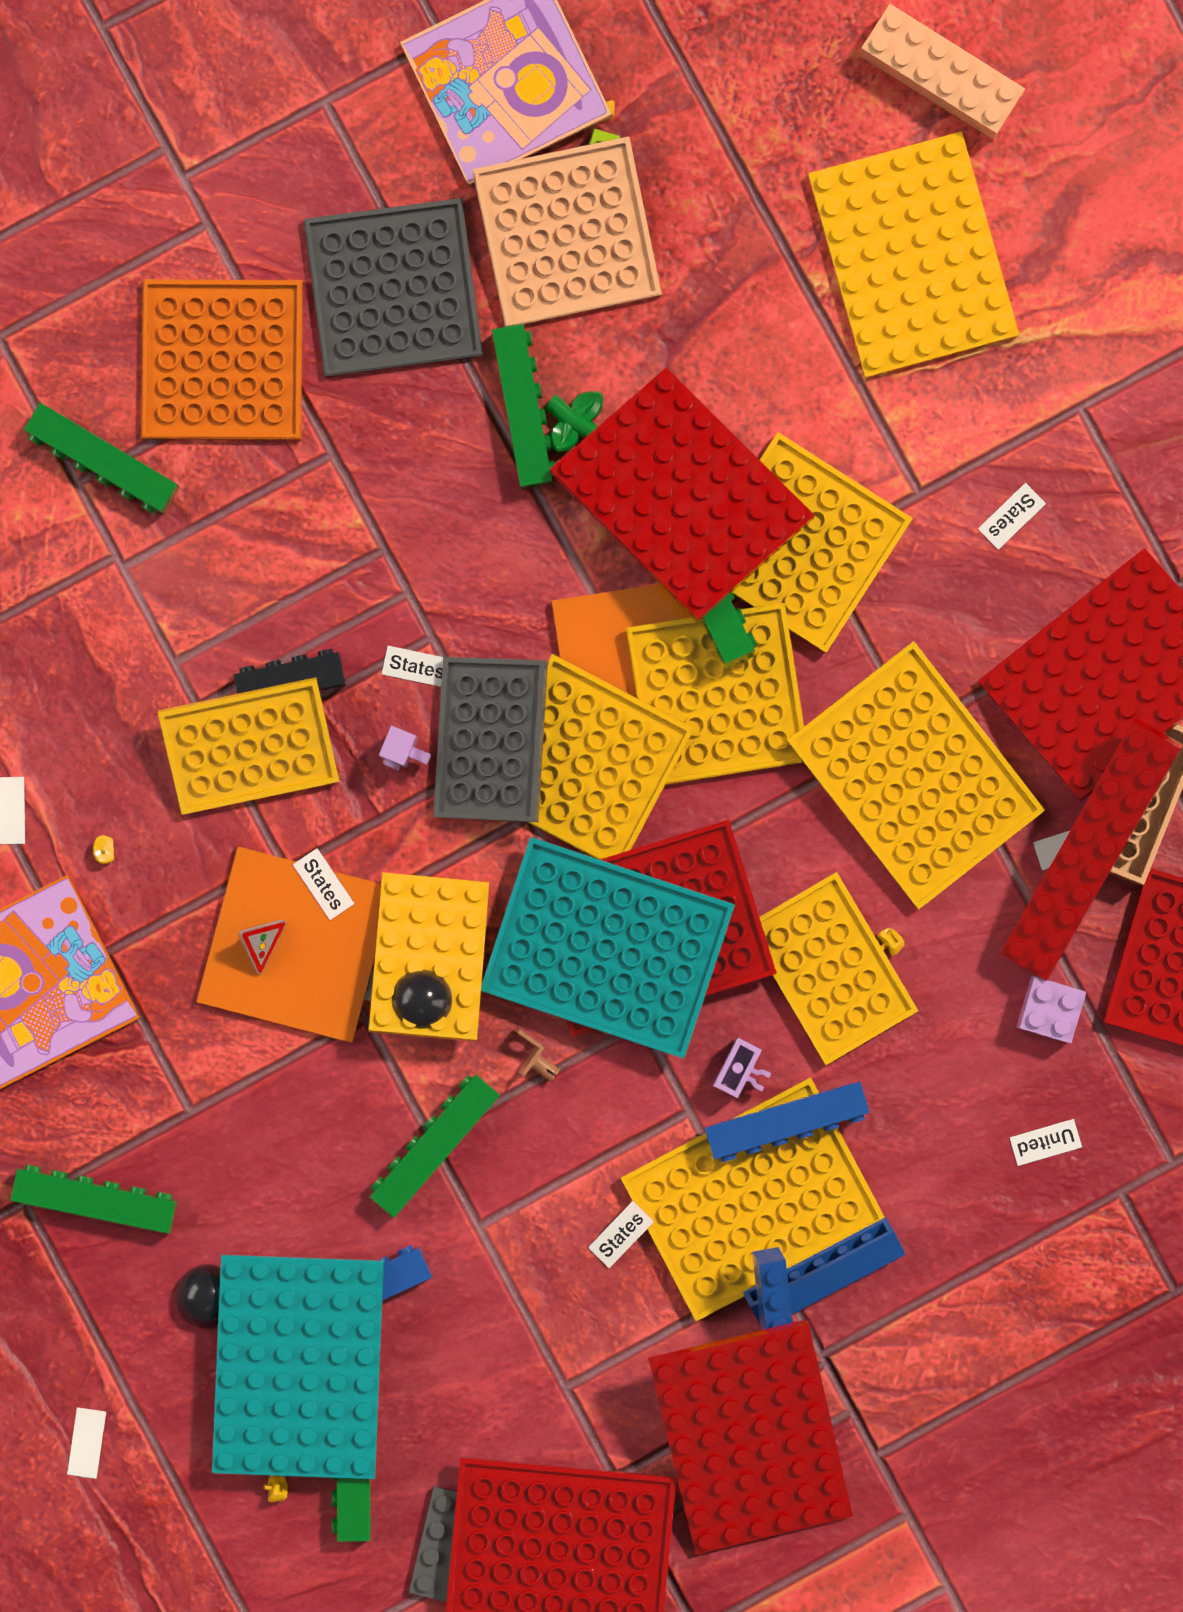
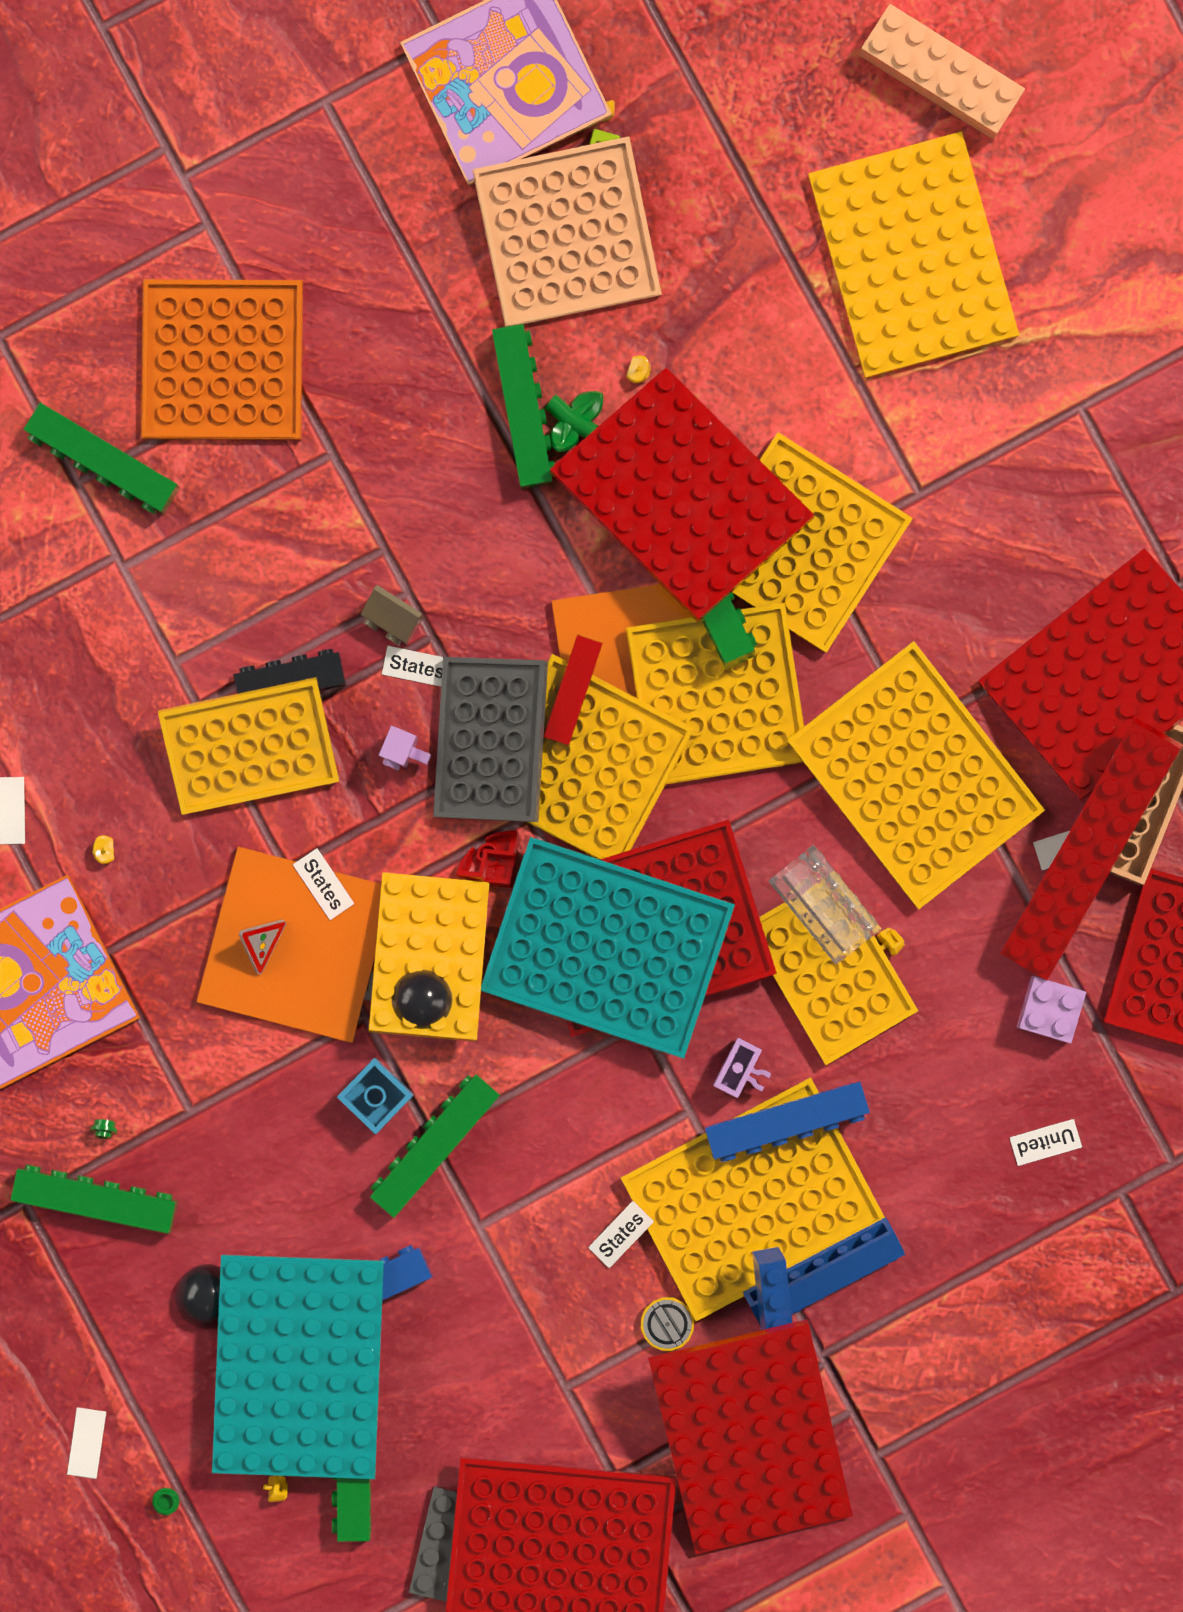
(103, 1129): none -> green plate
(165, 1501): none -> green plate
(375, 1095): none -> dark azure brick
(391, 615): none -> dark tan slope
(393, 287): dark grey tile -> none
(492, 861): none -> red brick
(536, 1061): nougat bracket -> none
(573, 689): none -> red tile
(639, 369): none -> yellow piece
(667, 1323): none -> tile
(824, 904): none -> clear brick
(1011, 516): white sticker -> none

